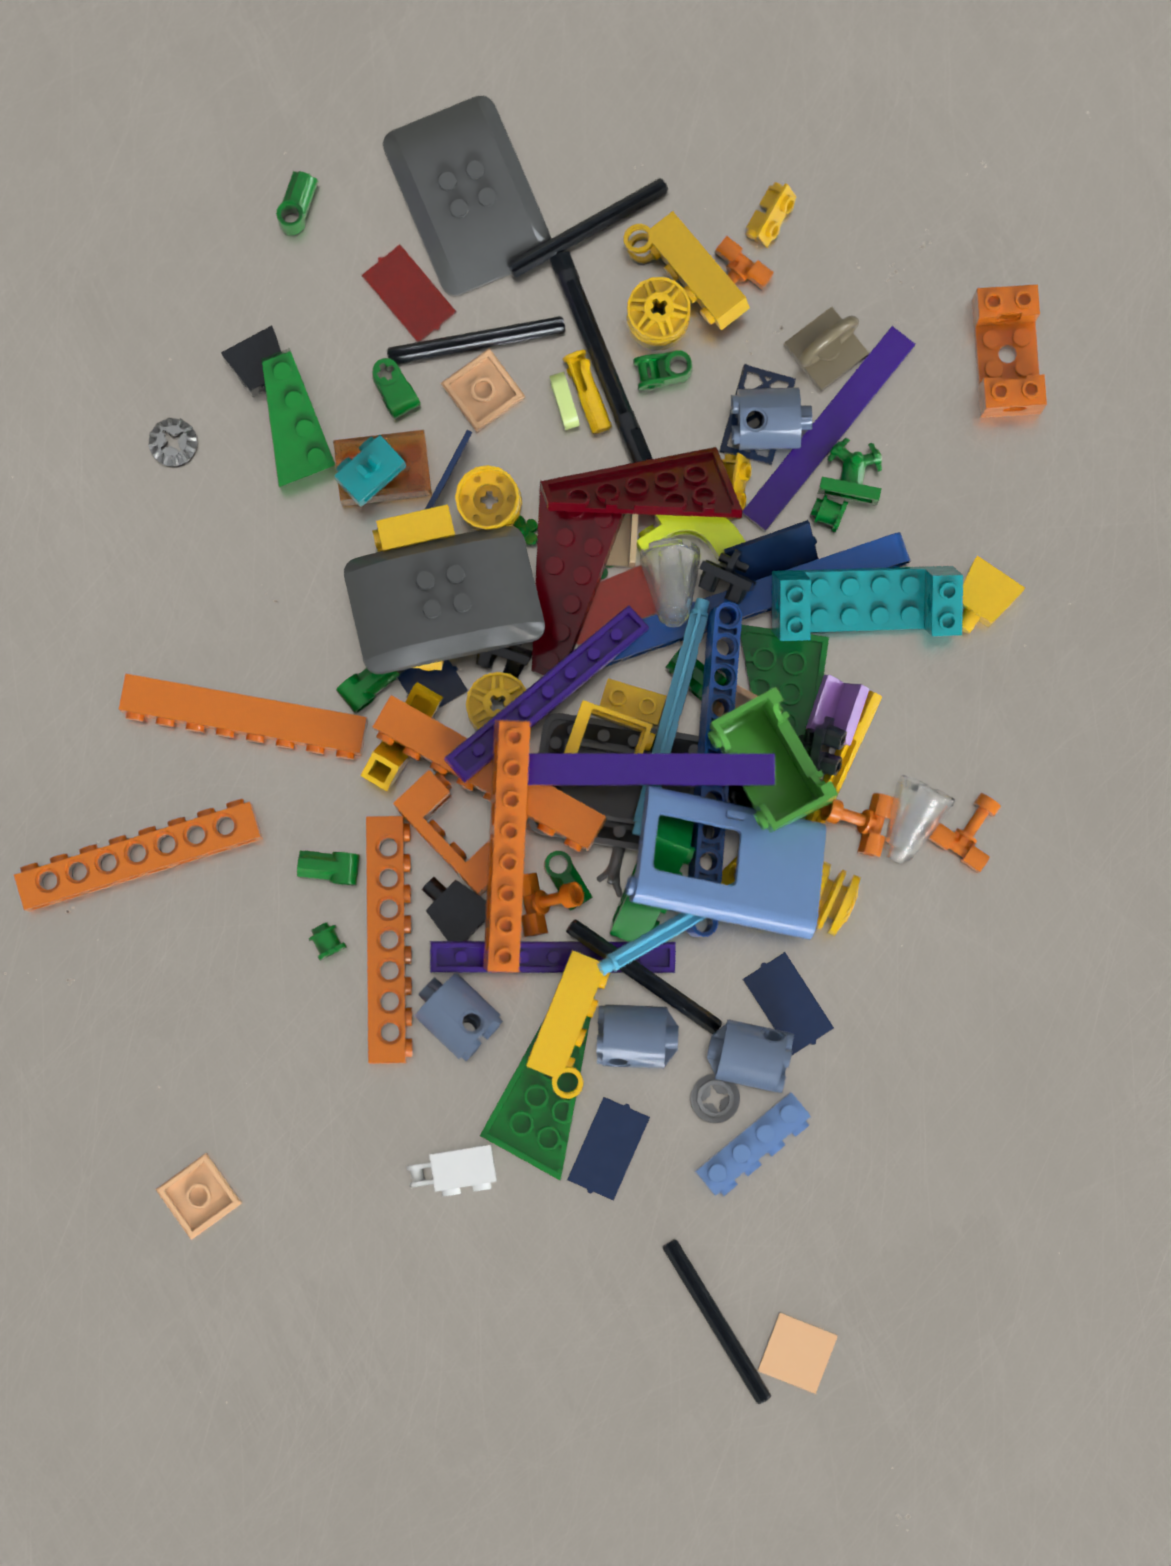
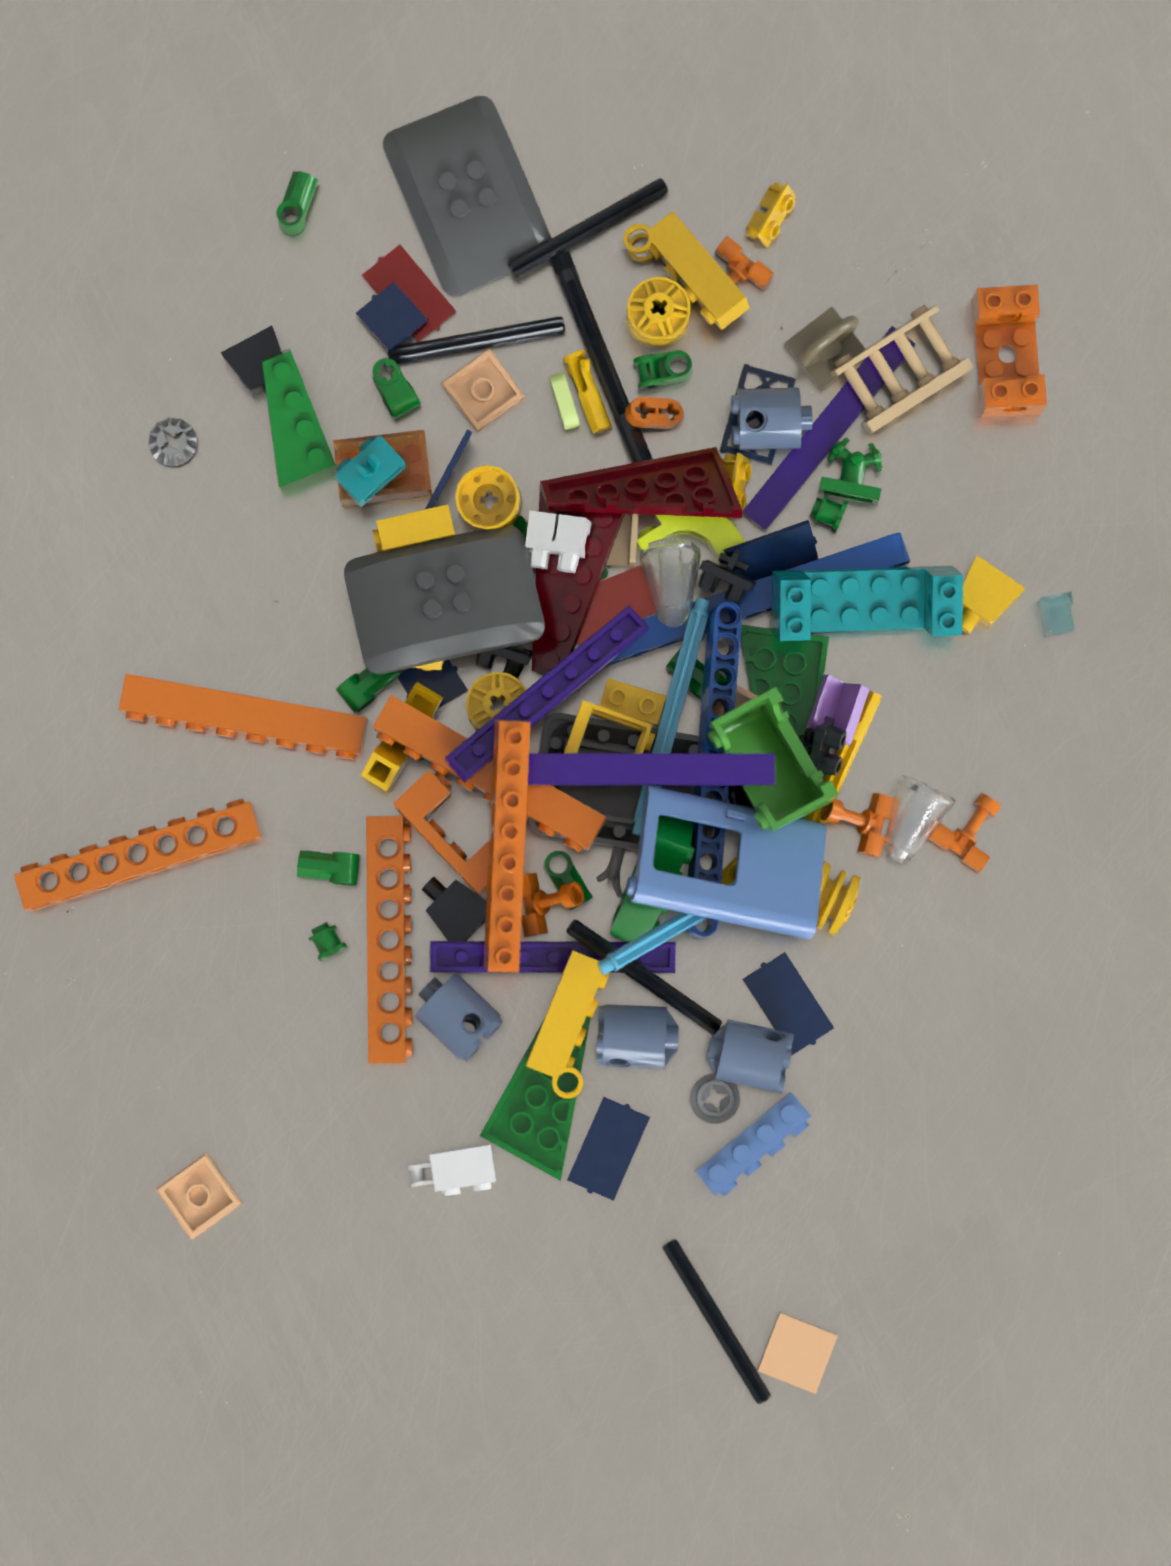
(391, 316): none -> dark blue piece
(556, 536): none -> white hips
(654, 406): none -> orange beam
(927, 382): none -> tan fence
(1056, 614): none -> clear light blue panel

